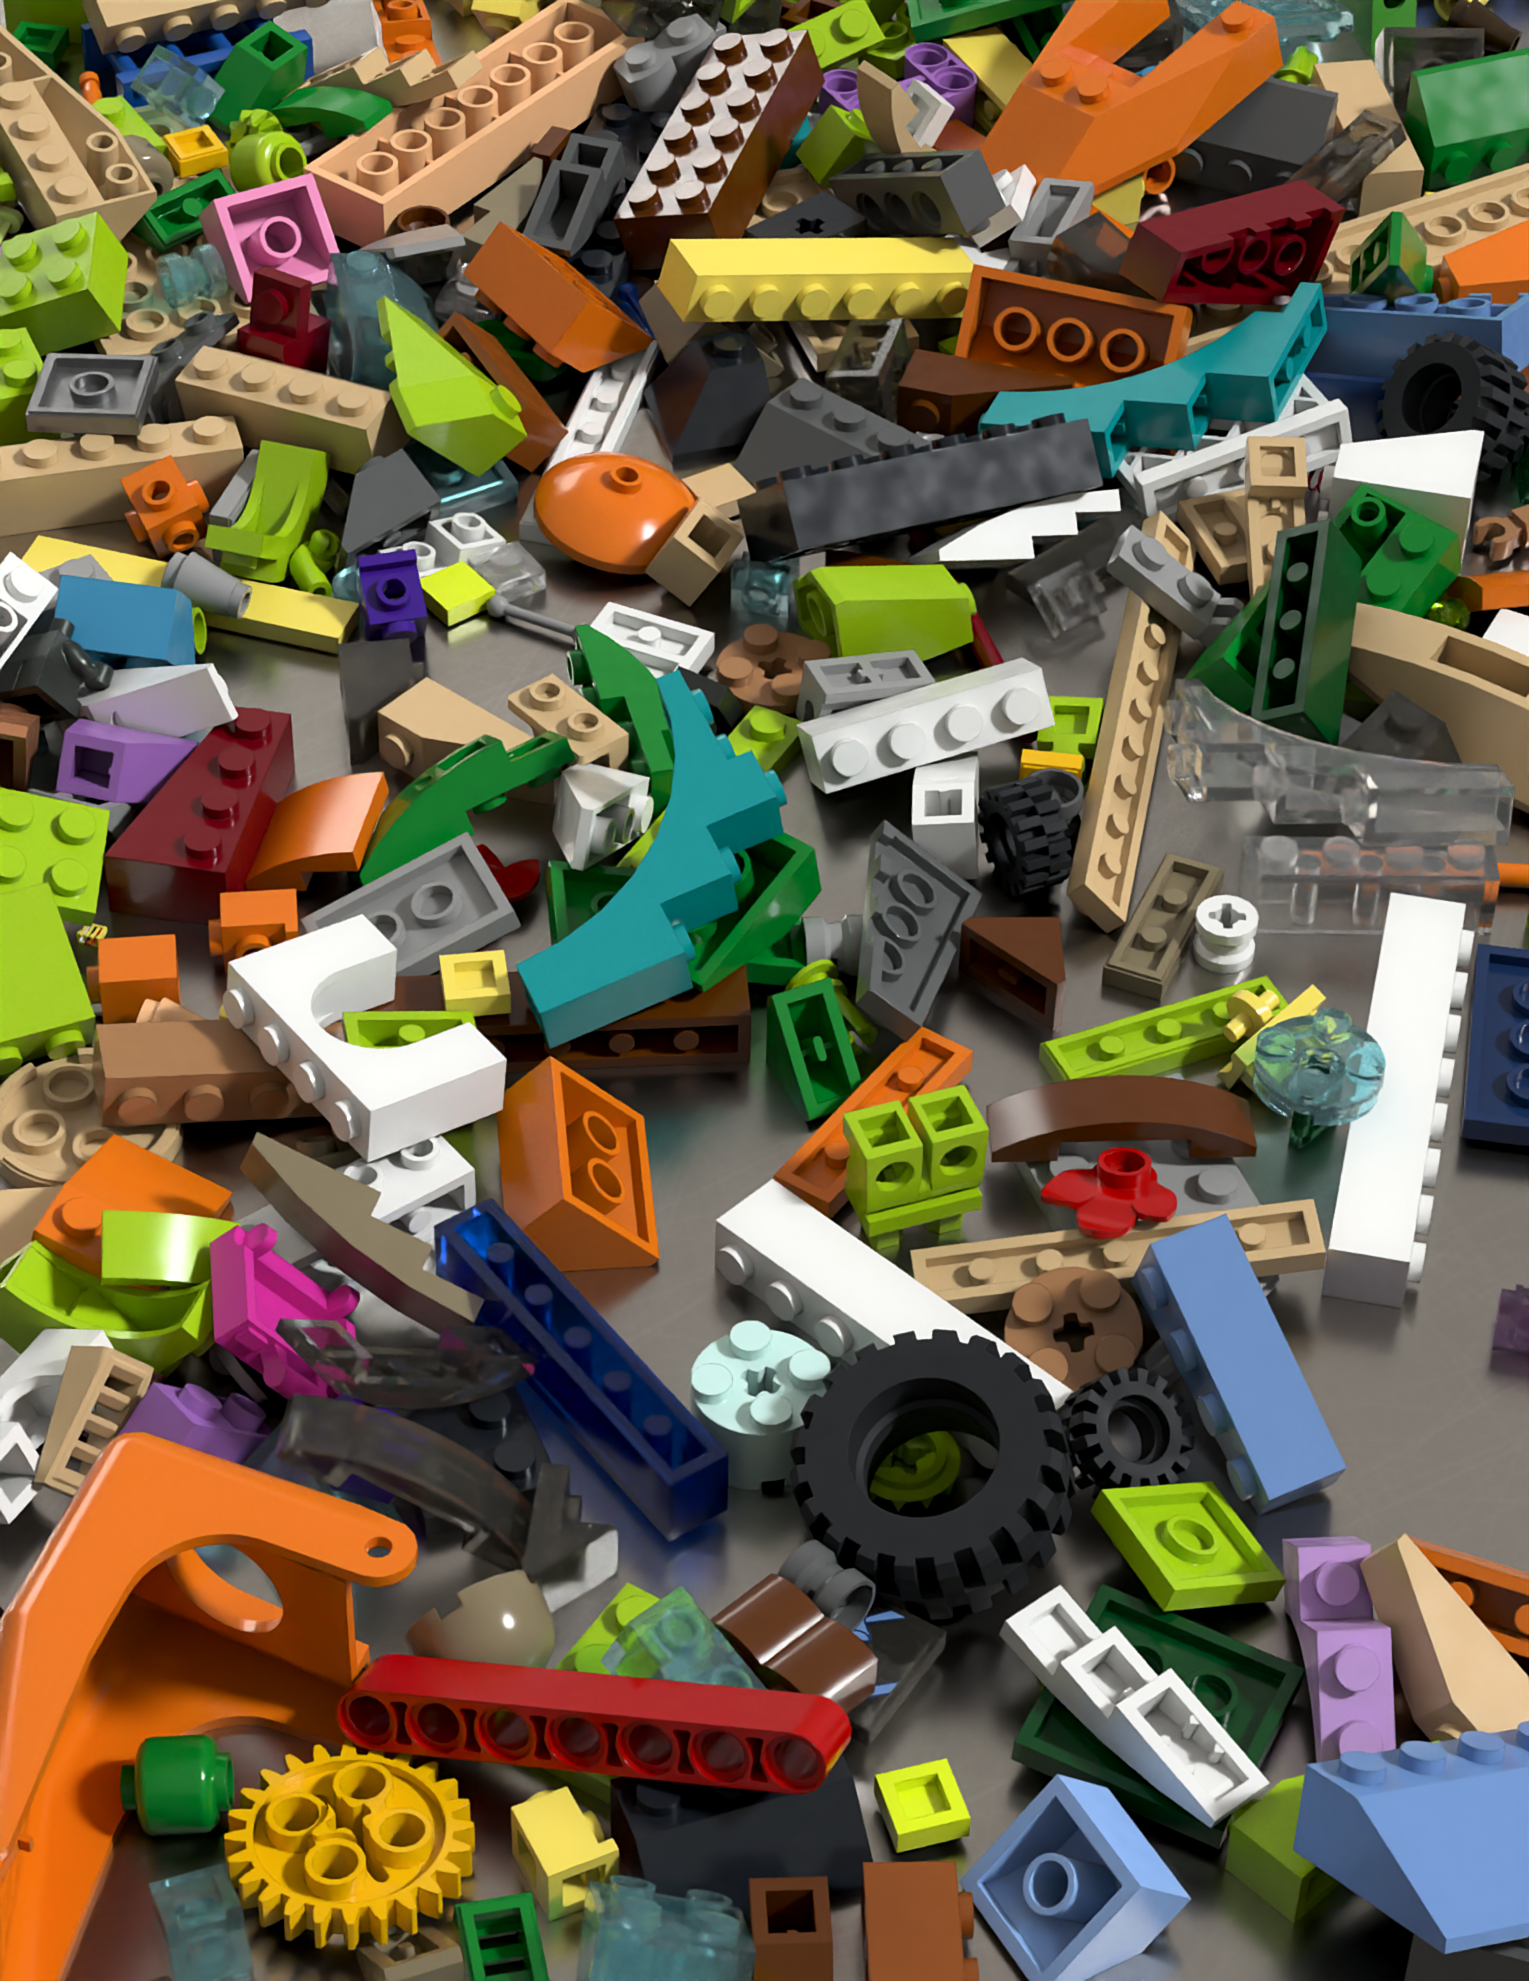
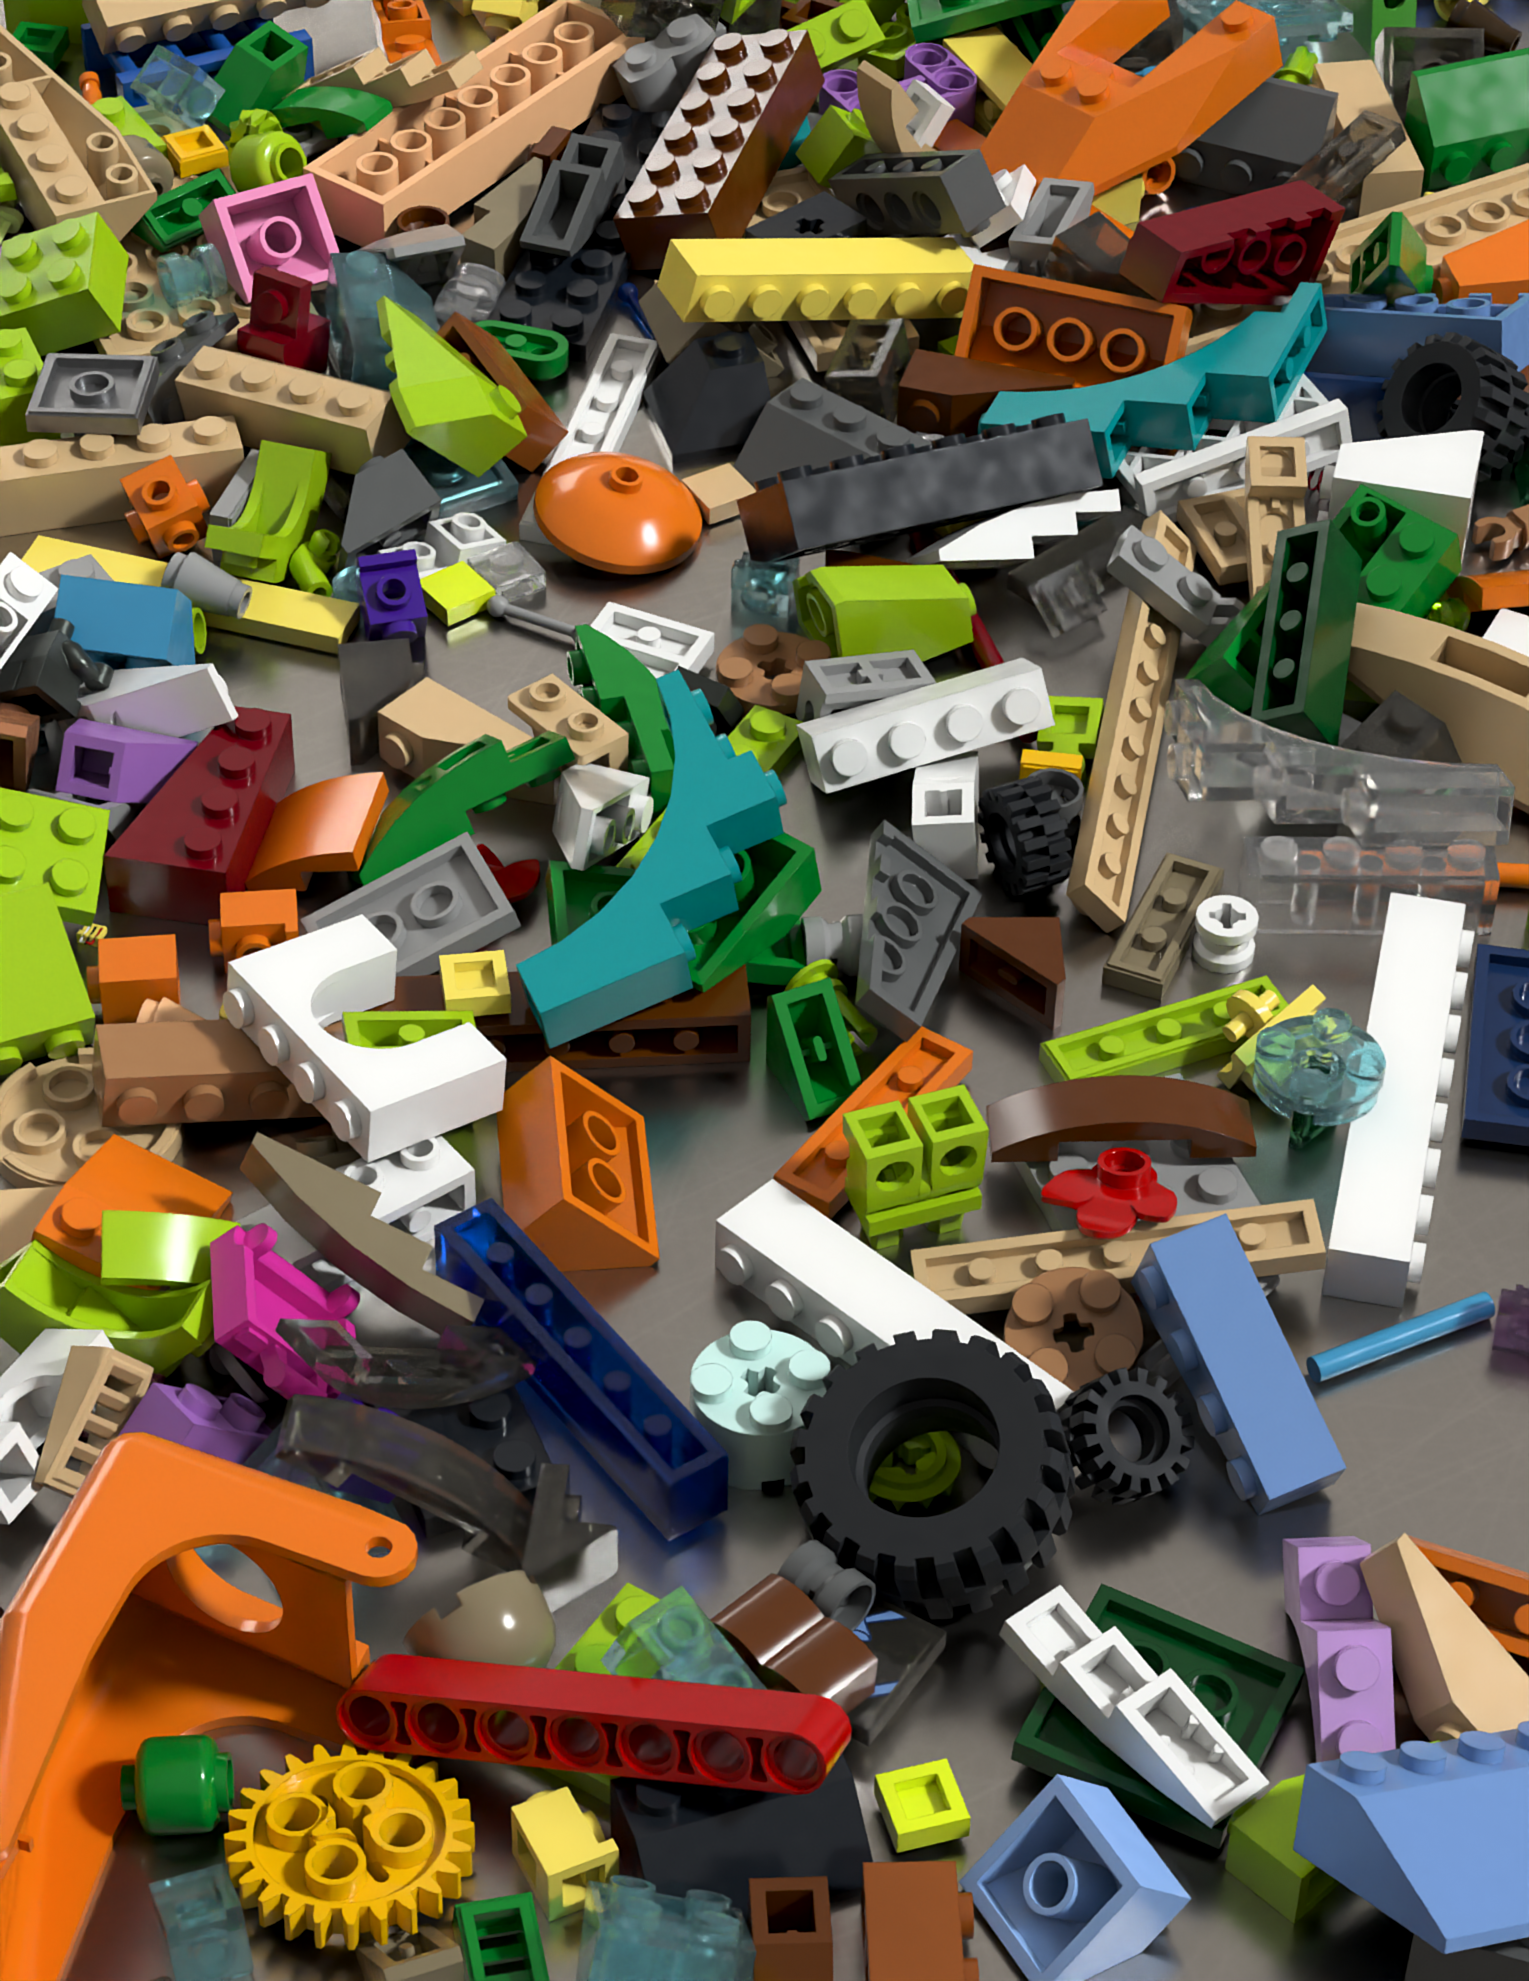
(551, 303): orange slope -> none
(695, 551): tan slope -> none
(1187, 1545): lime plate -> none
(1400, 1337): none -> dark azure bar

